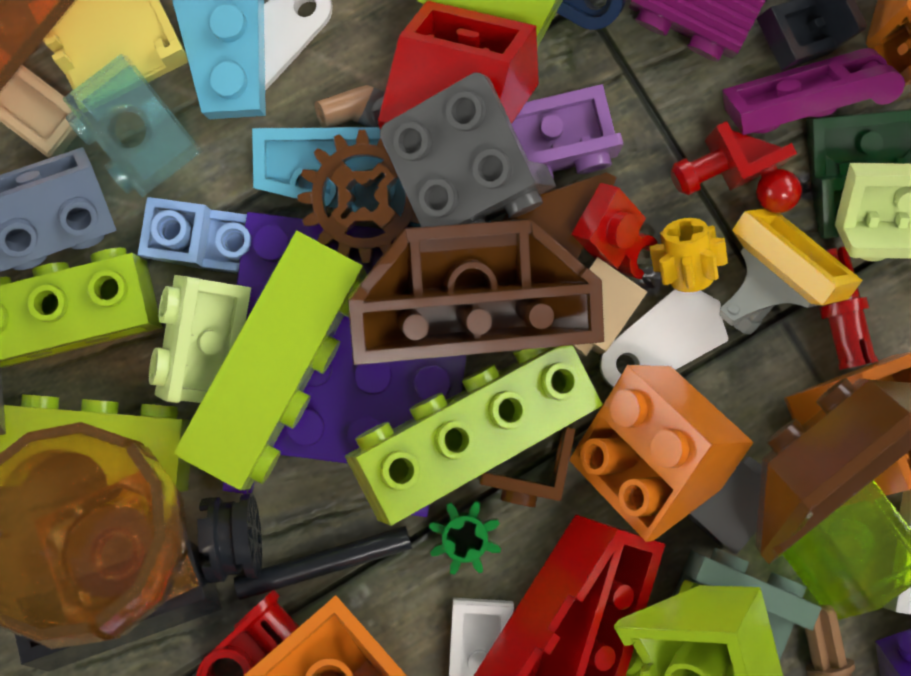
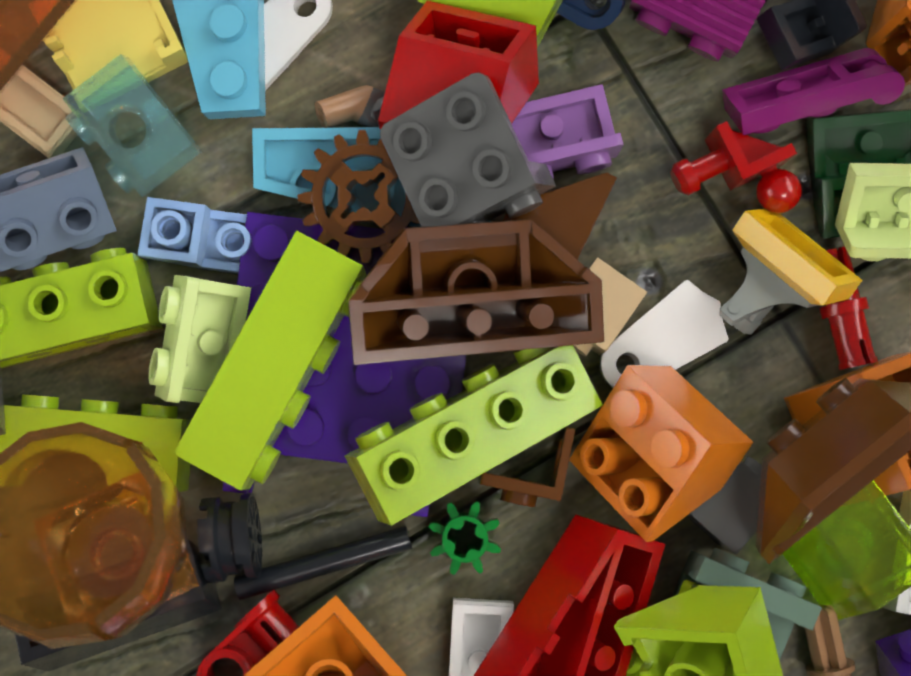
(611, 230): red plate -> none
(689, 255): yellow gear -> none

